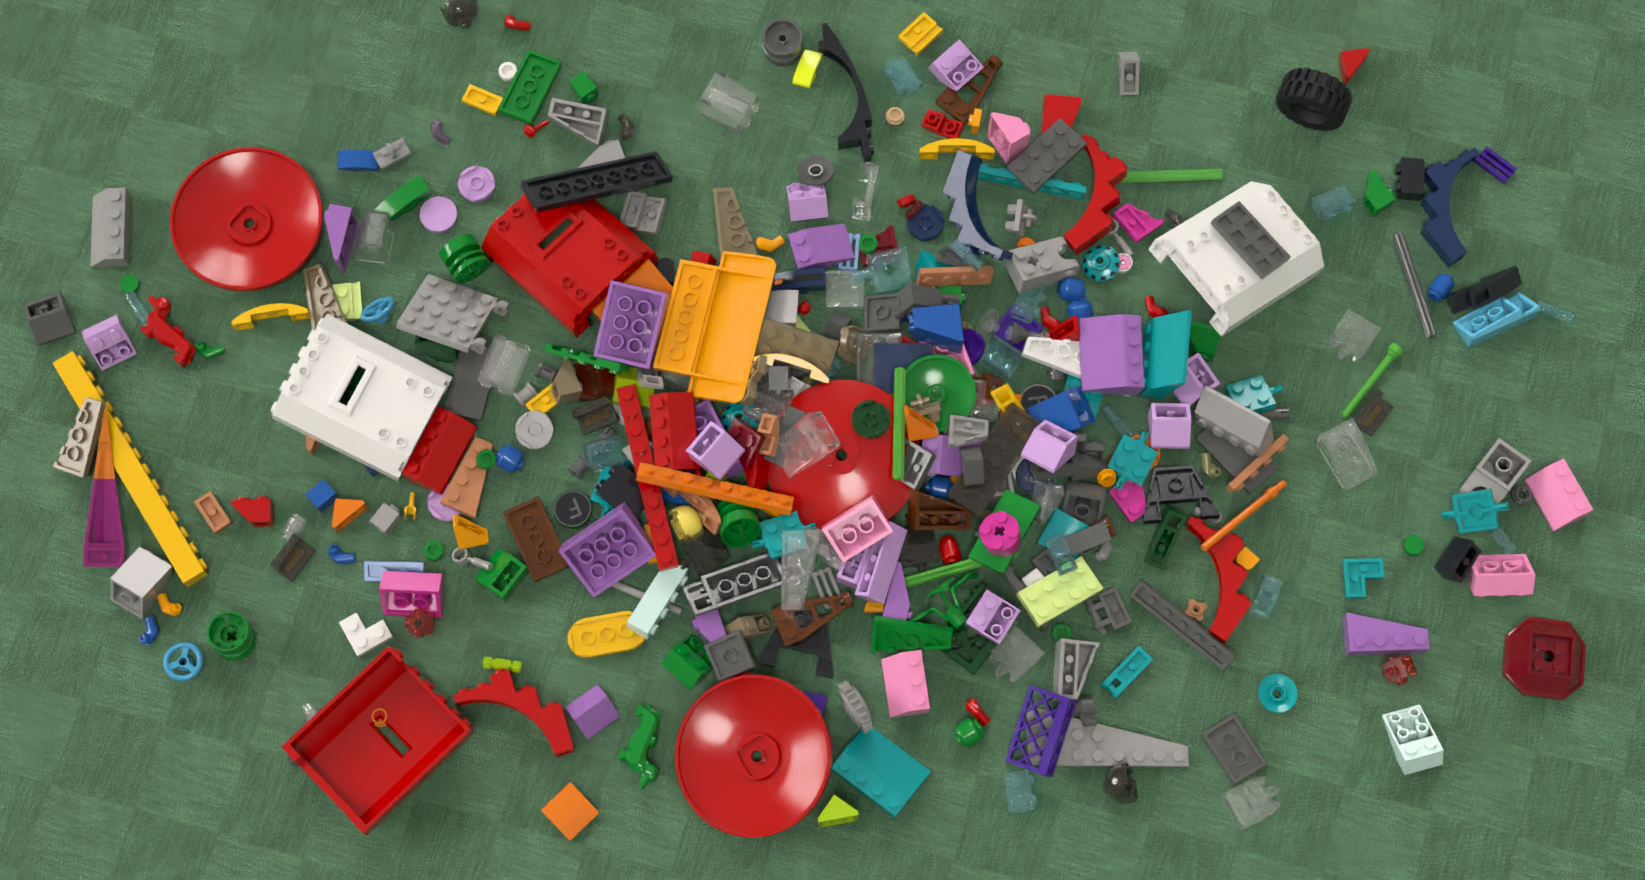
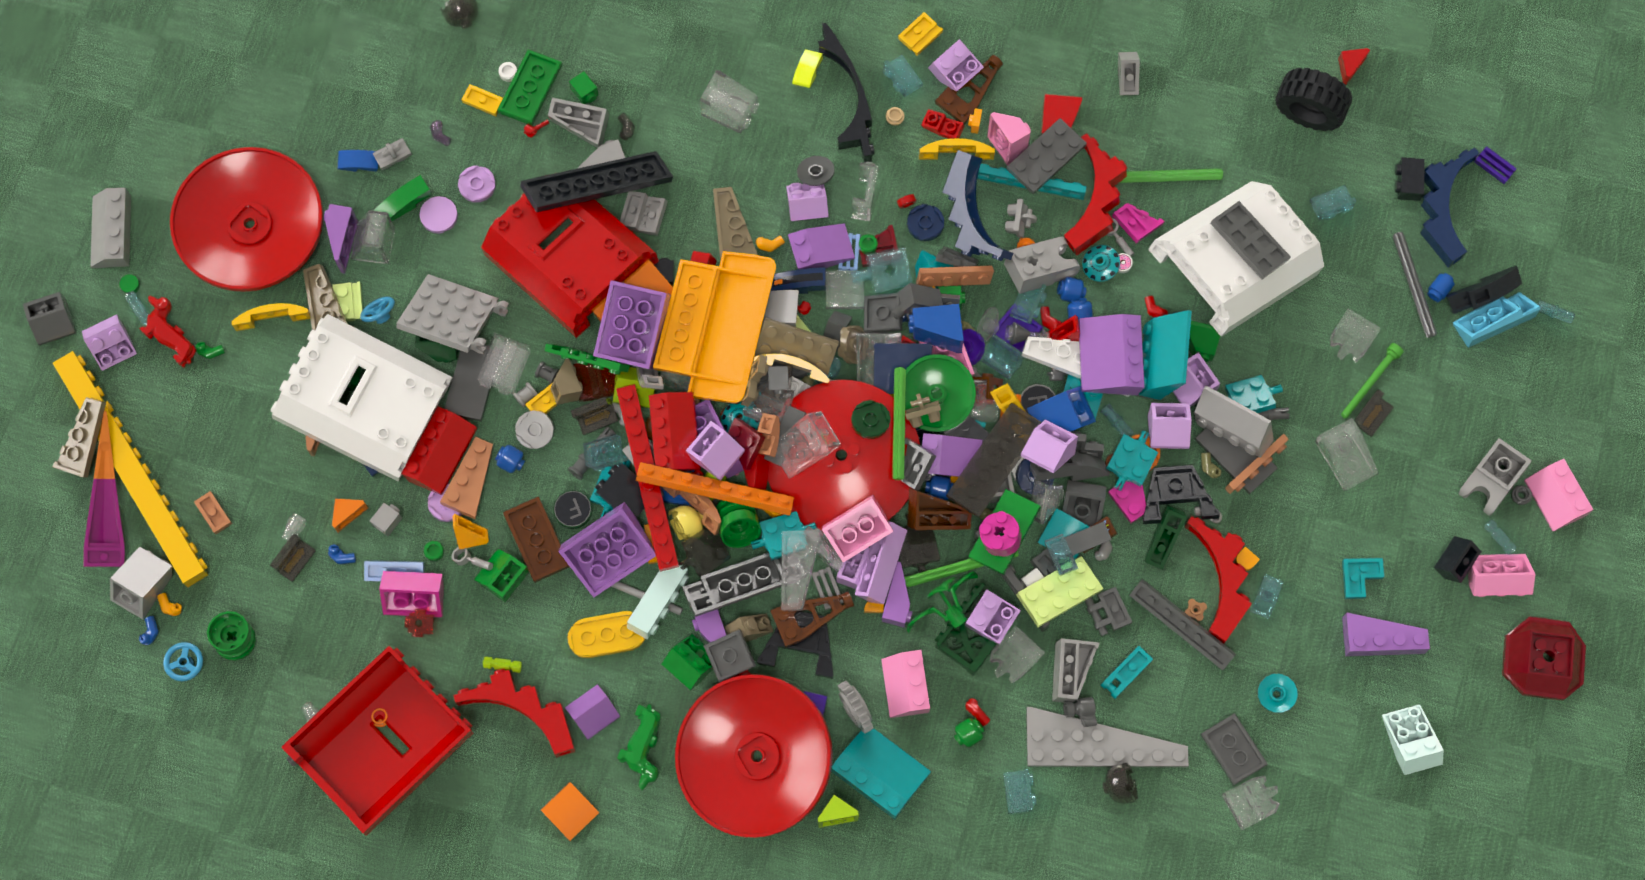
(256, 511): red slope -> none
(322, 496): blue panel -> none
(365, 639): white plate -> none
(410, 509): yellow hand -> none
(464, 258): green wheel -> none
(485, 459): green tile -> none
(510, 22): red arm -> none
(782, 41): dark grey wheel -> none
(899, 634): green wing -> none
(912, 212): clear red piece -> none
(918, 426): orange slope -> none
(949, 550): red brick -> none
(966, 431): light grey wing -> none
(967, 255): clear light blue axle -> none
(972, 465): dark grey slope -> none
(1054, 739): dark purple fence -> none
(1061, 631): green tile -> none
(1106, 477): light orange plate -> none
(1173, 216): clear smoke arm -> none
(1269, 494): orange bar -> none
(1377, 195): green slope -> none
(1399, 669): clear red brick -> none
(1413, 545): green tile -> none
(1475, 511): teal plate -> none

